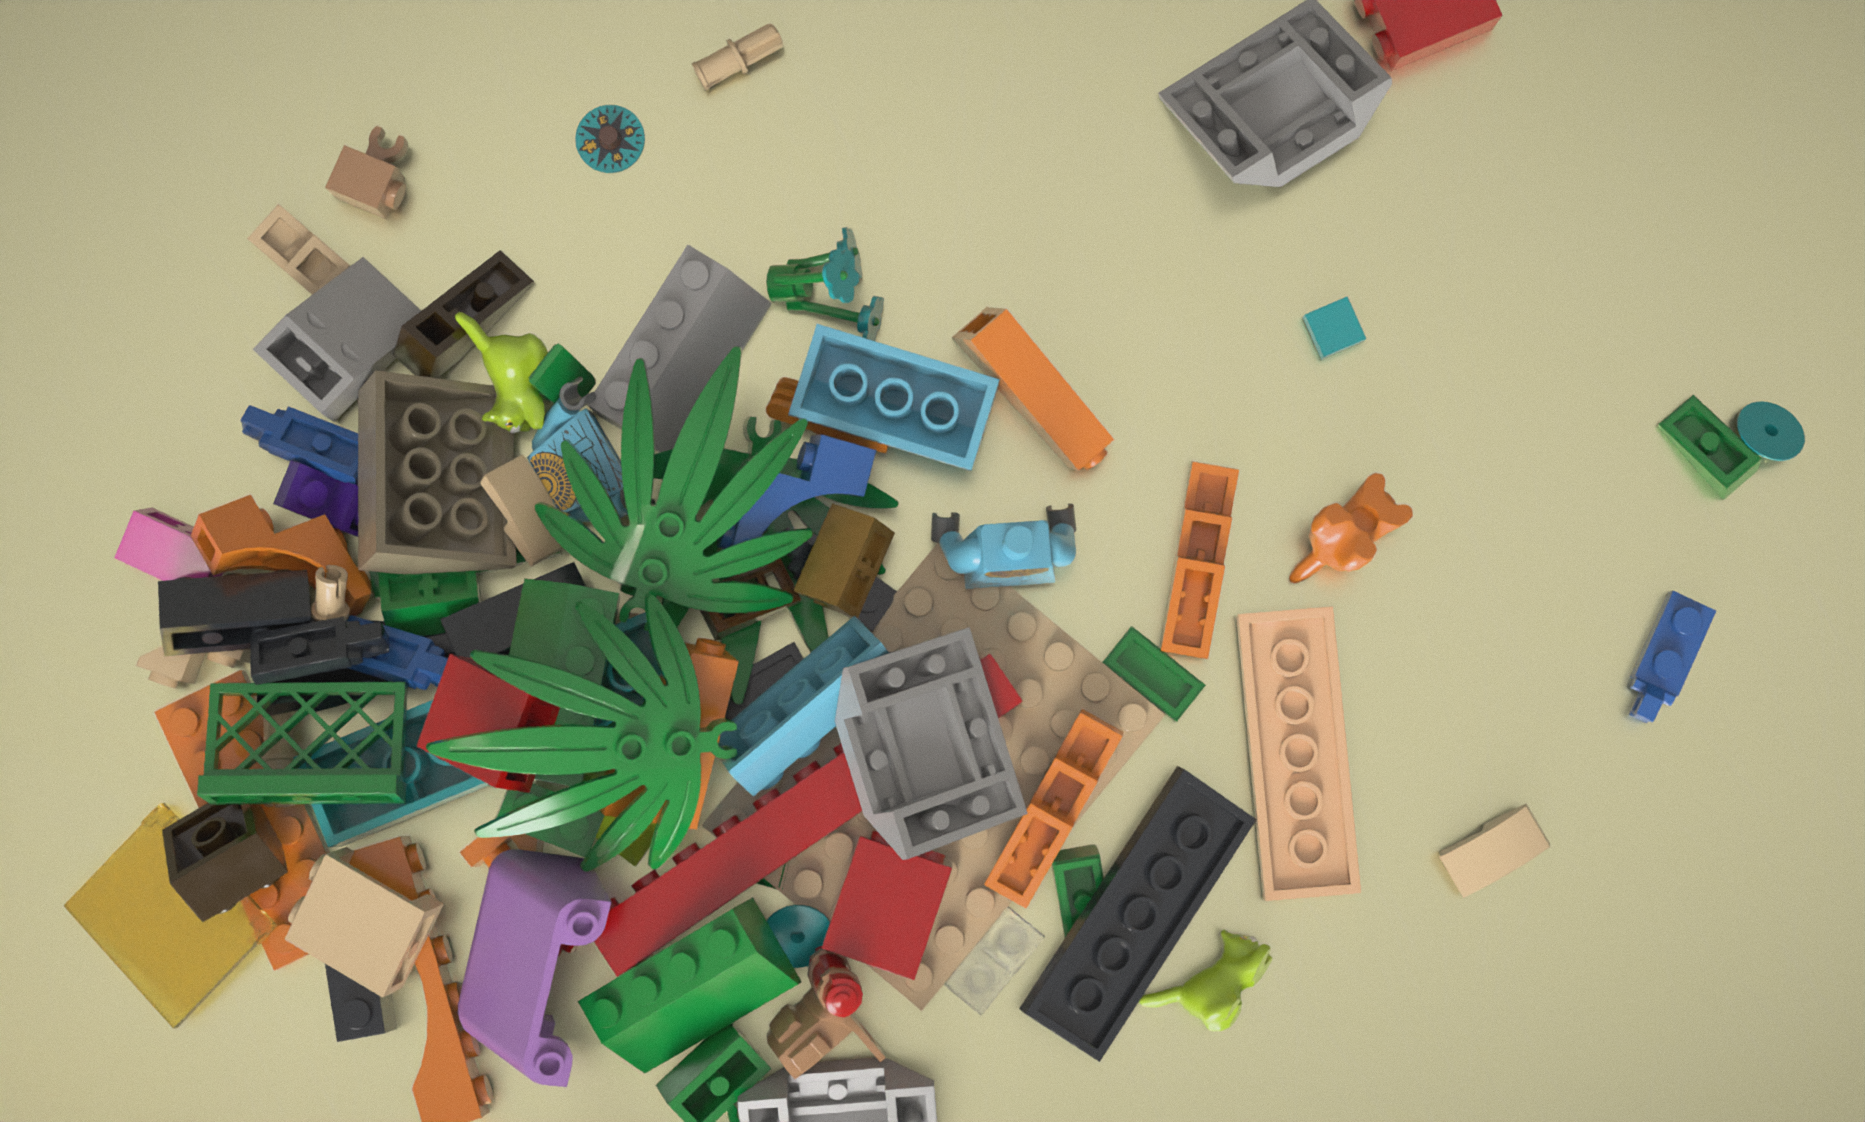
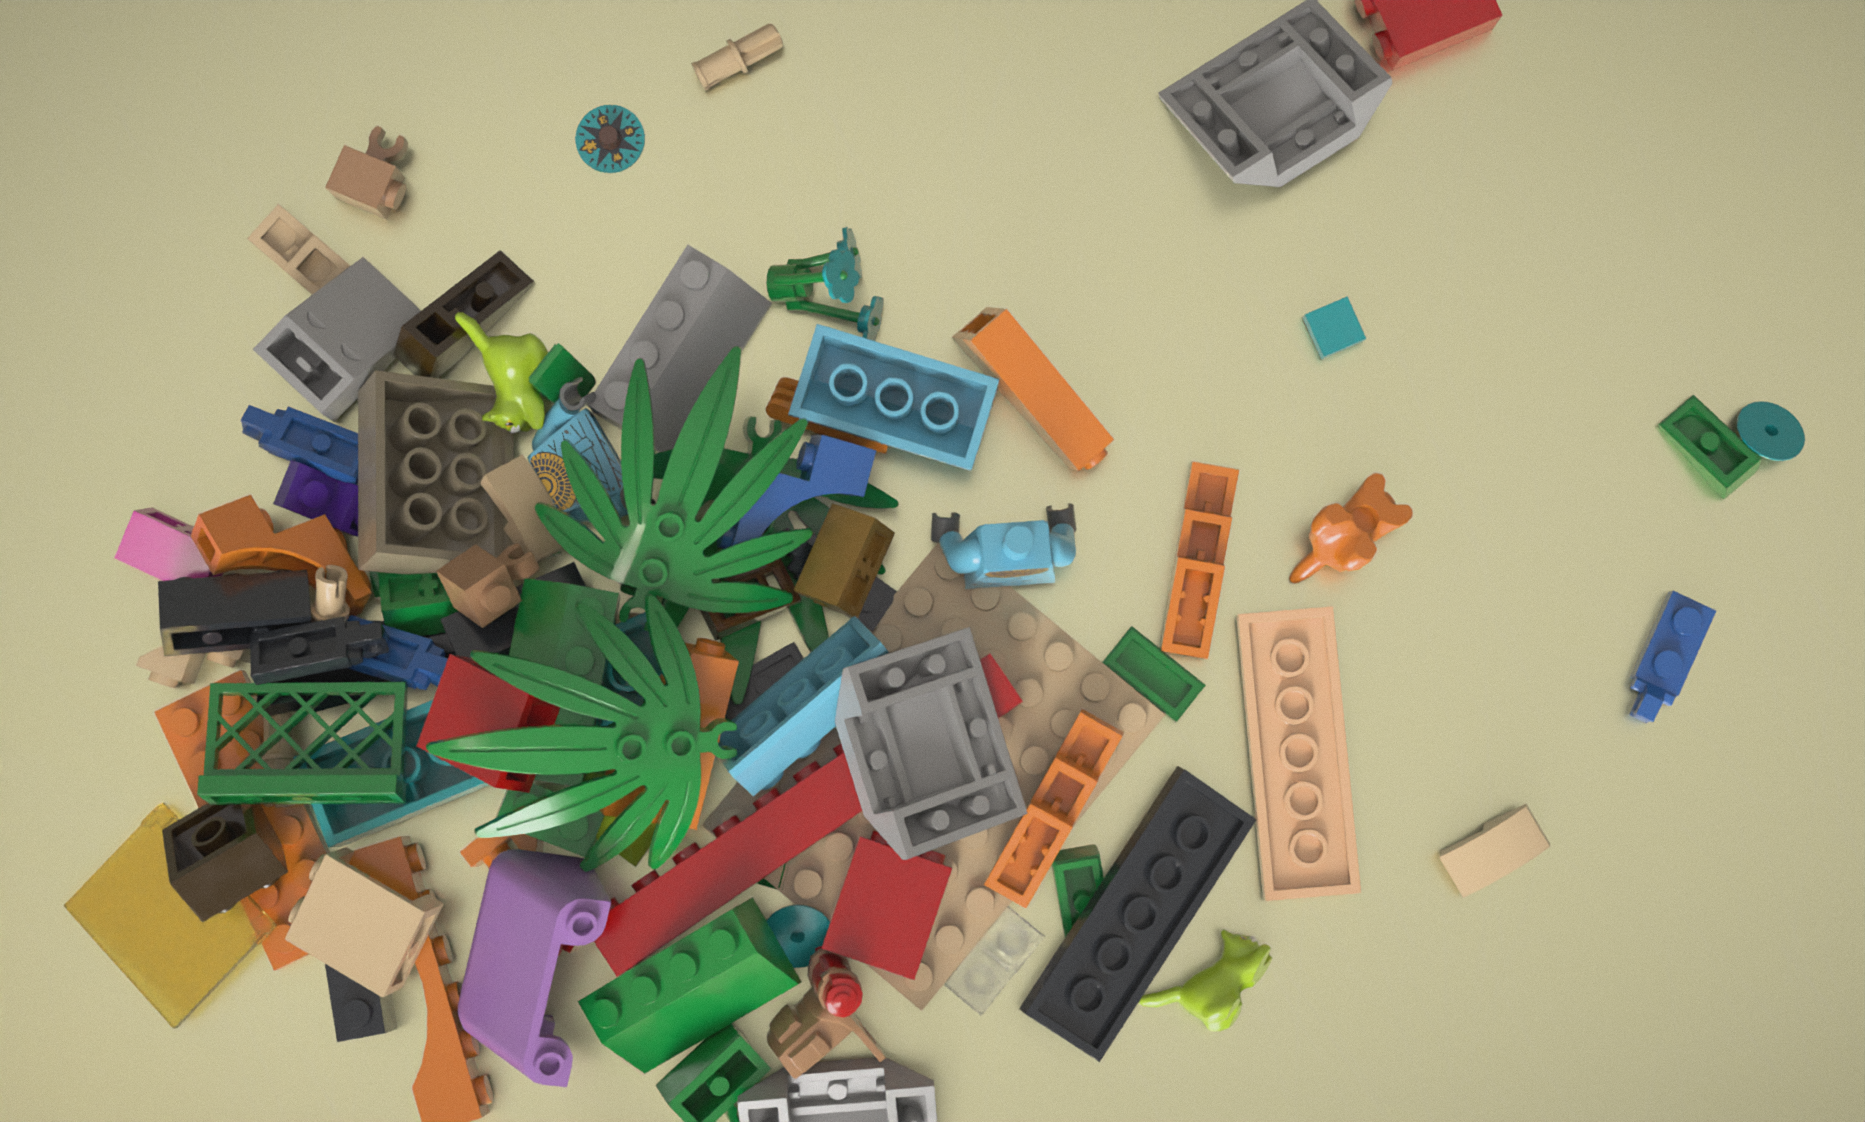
(484, 584): none -> medium nougat brick

